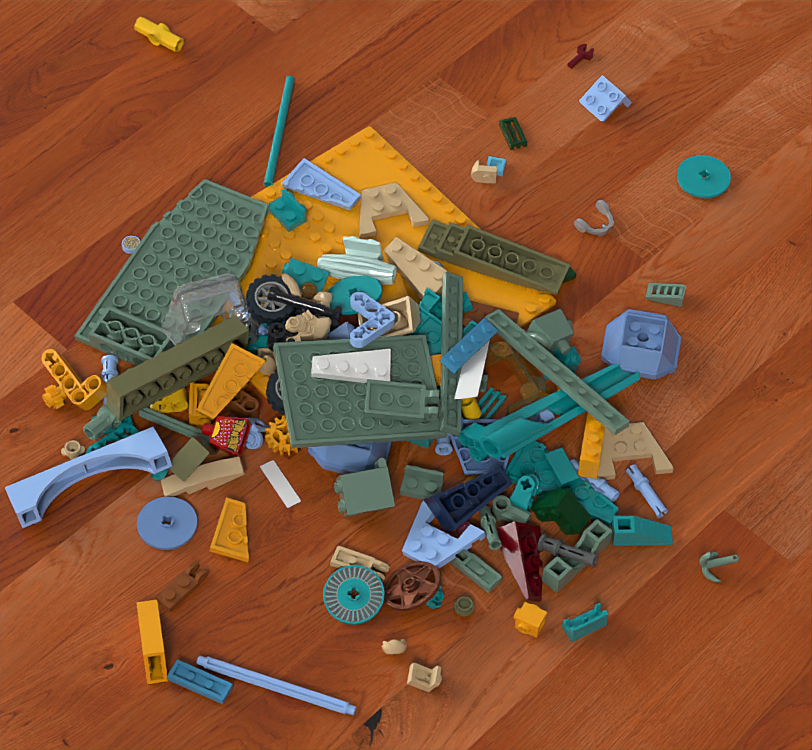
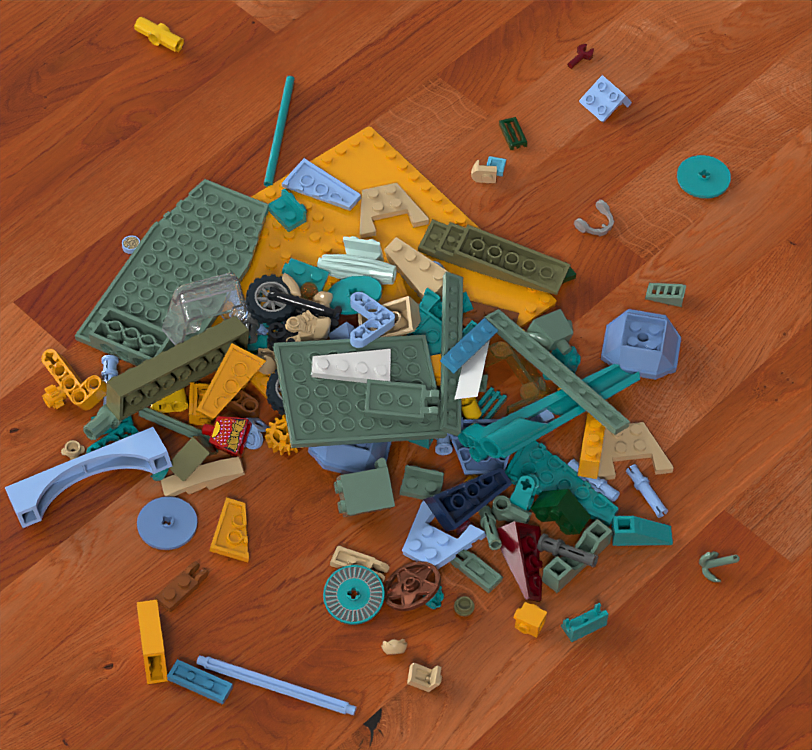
(280, 483): white sticker -> none
(561, 467): teal tile -> none

